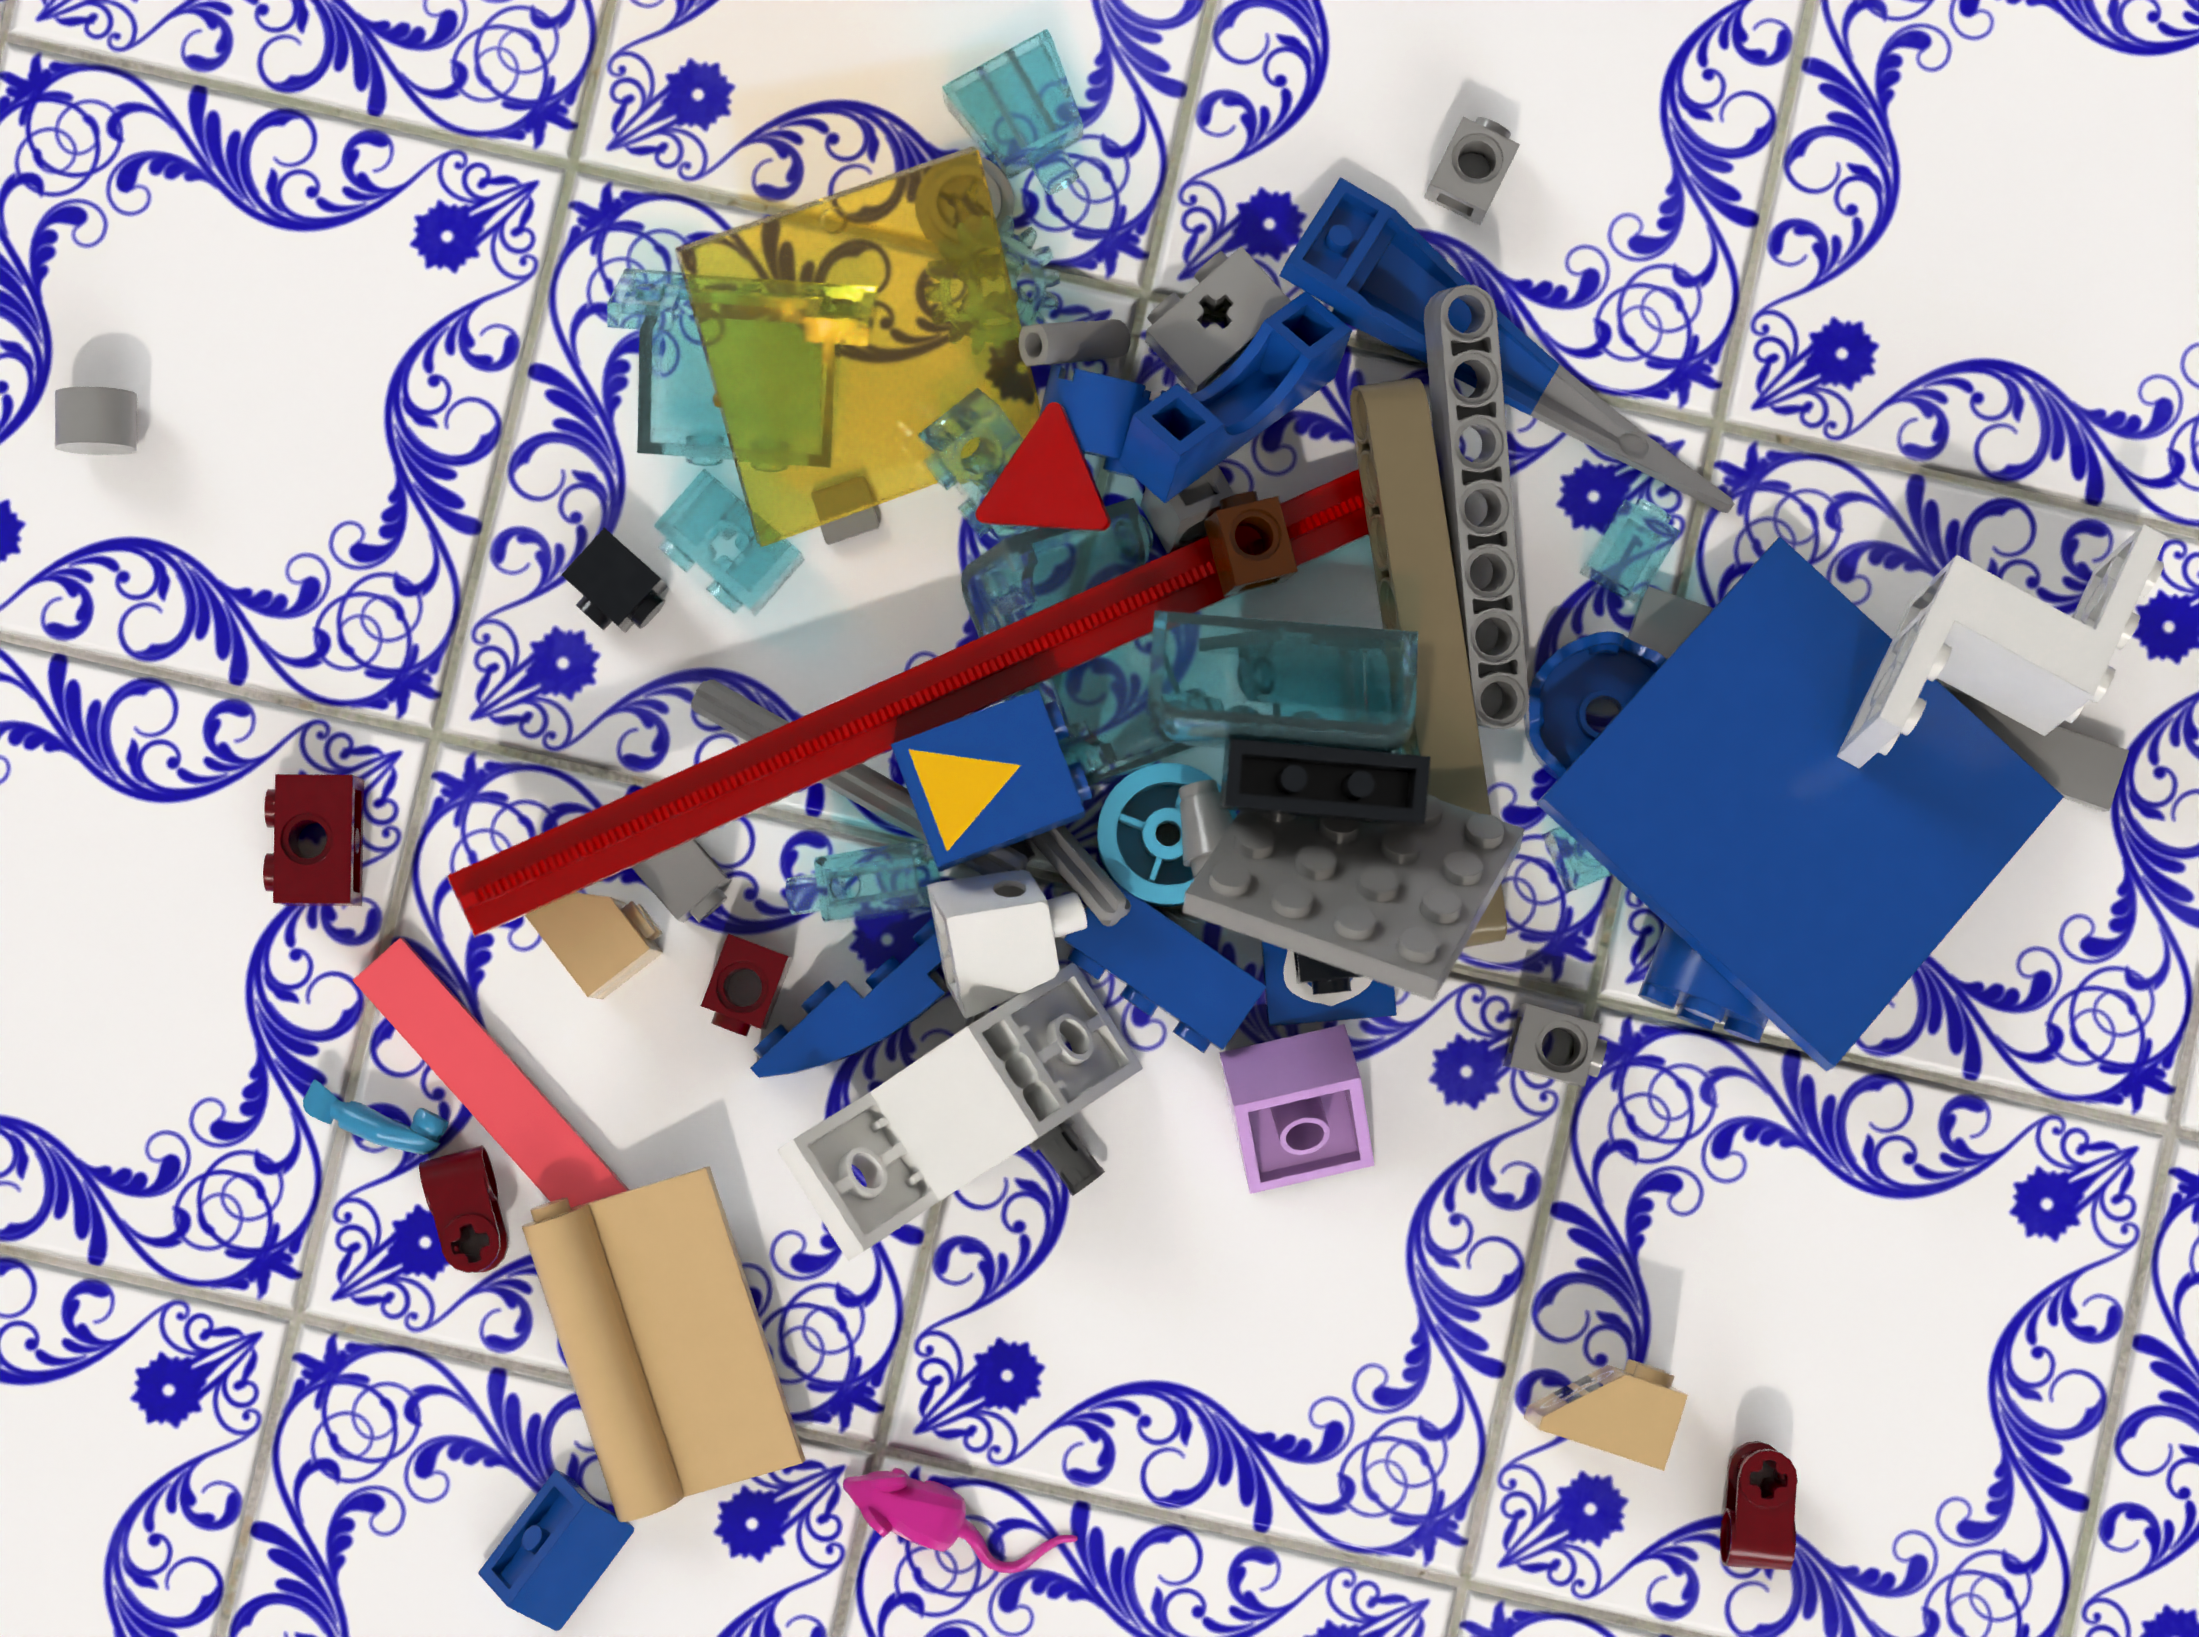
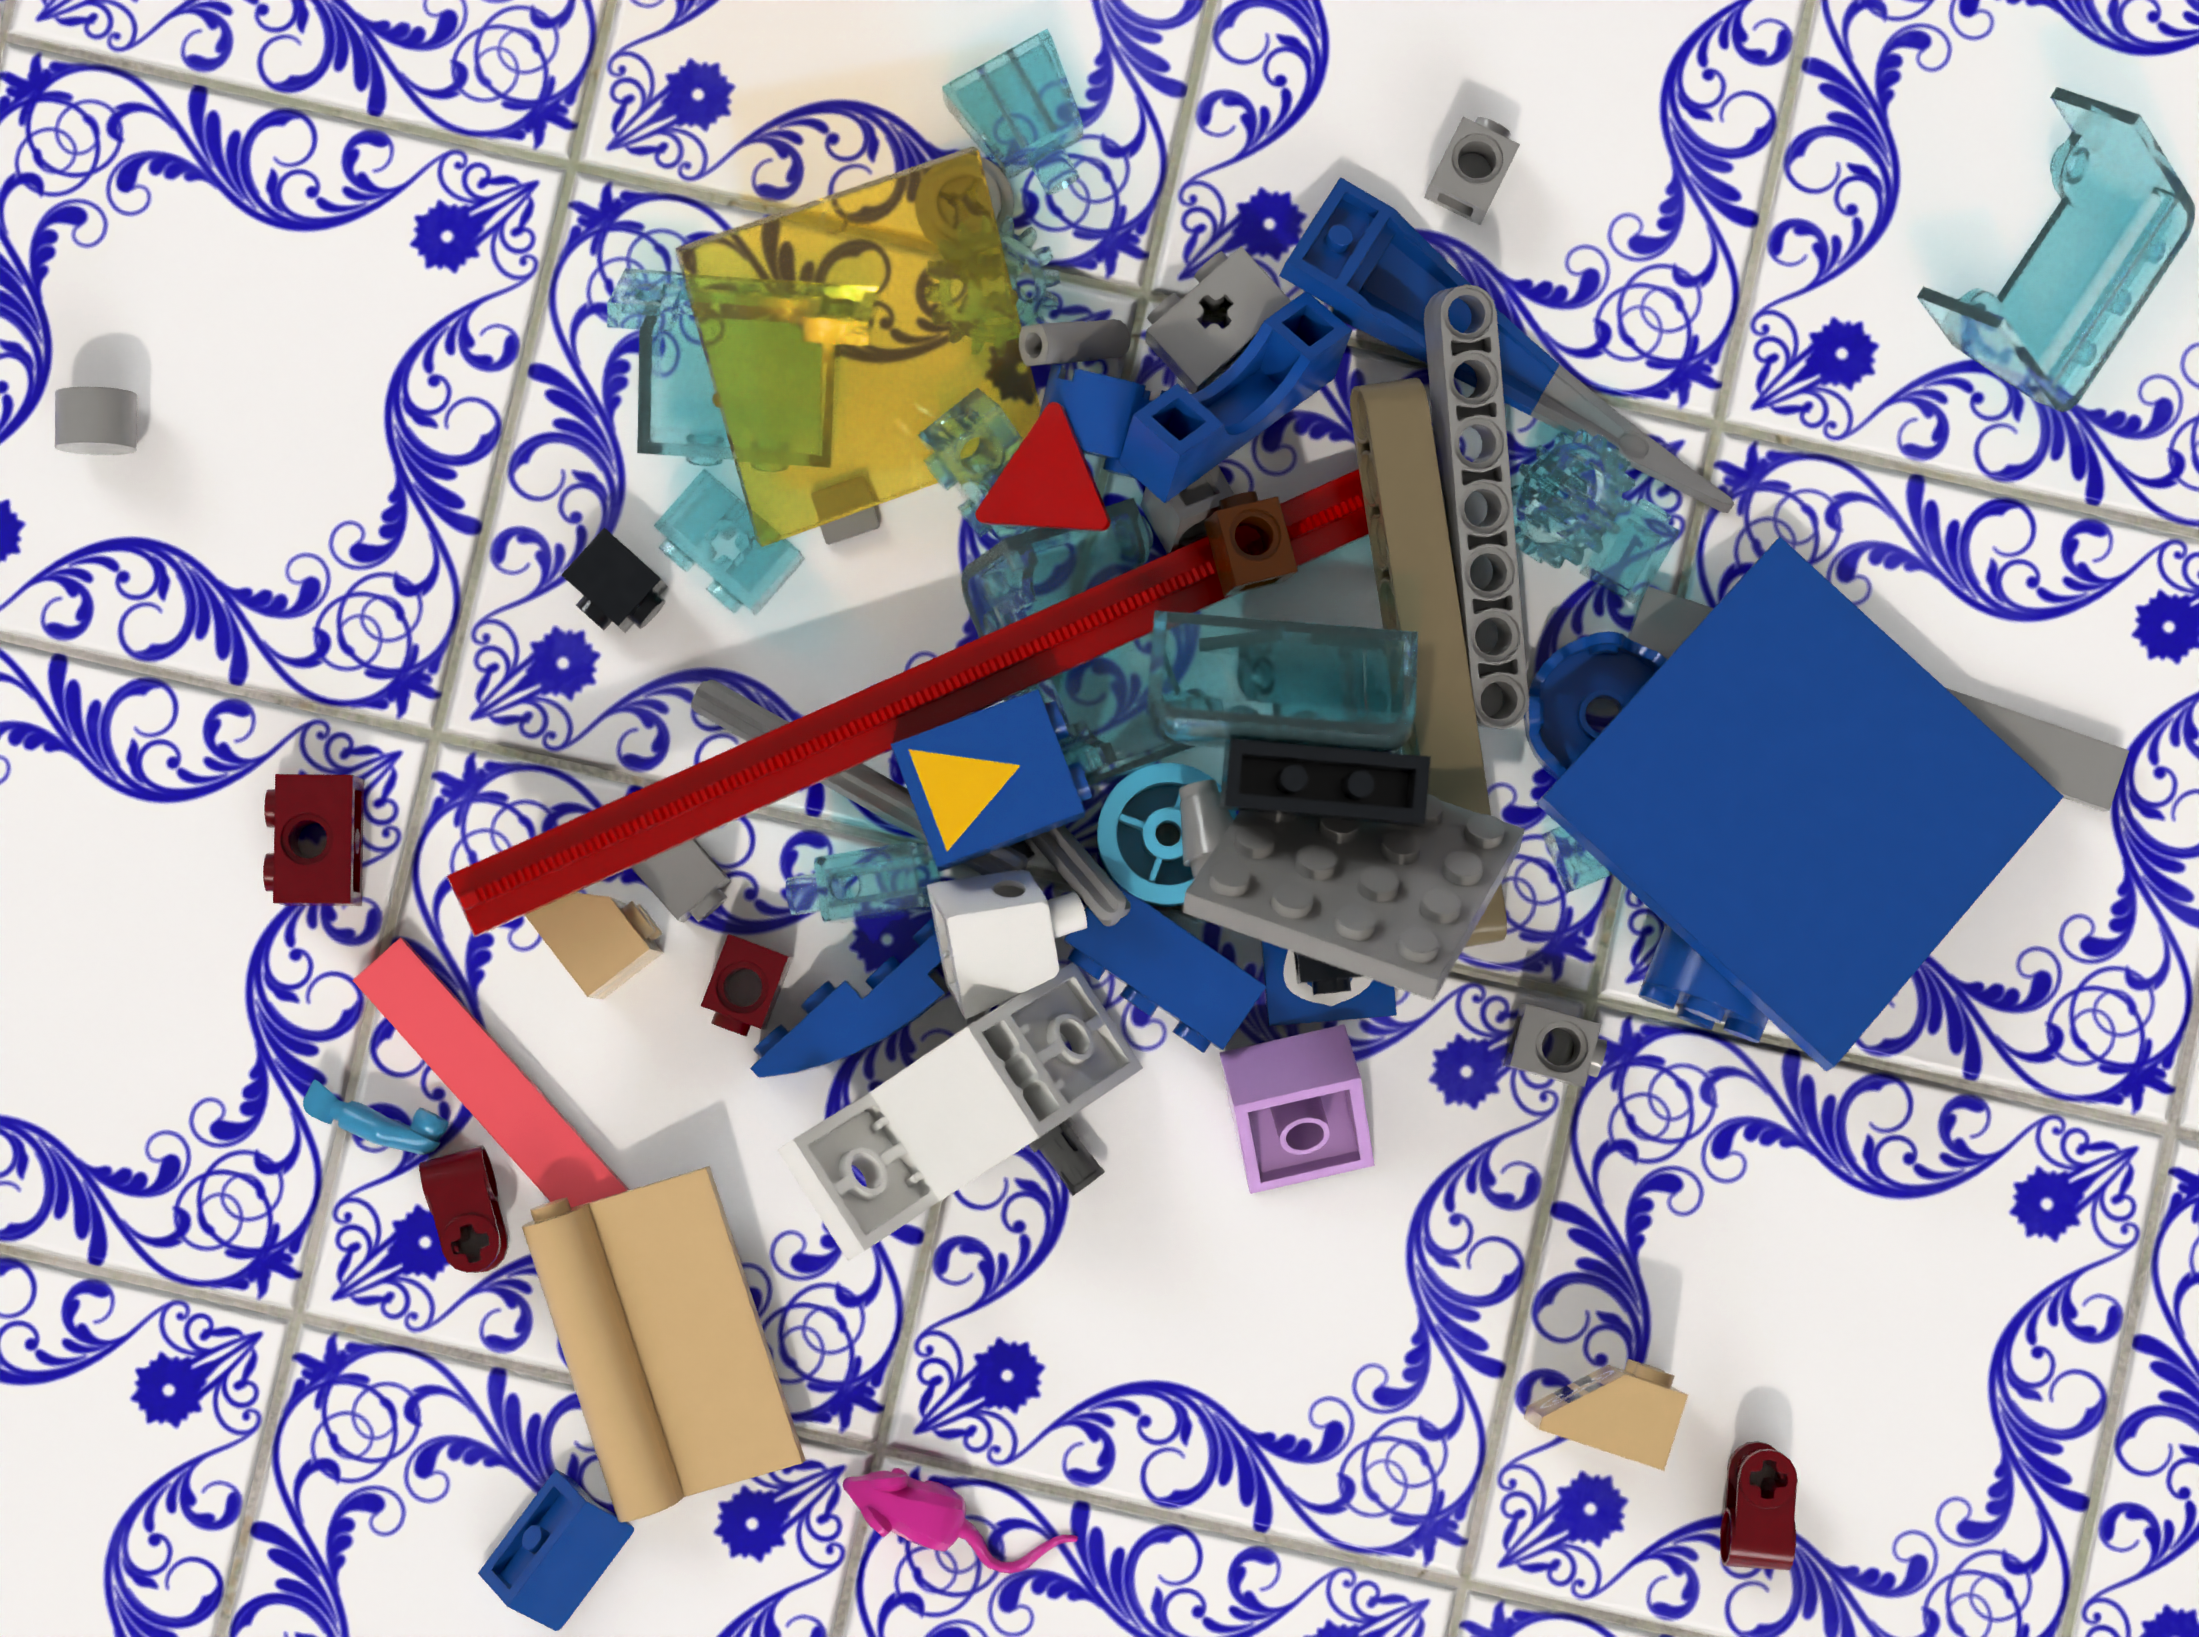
(1570, 498): none -> clear light blue gear
(2005, 647): white bracket -> none
(2087, 267): none -> clear light blue windscreen

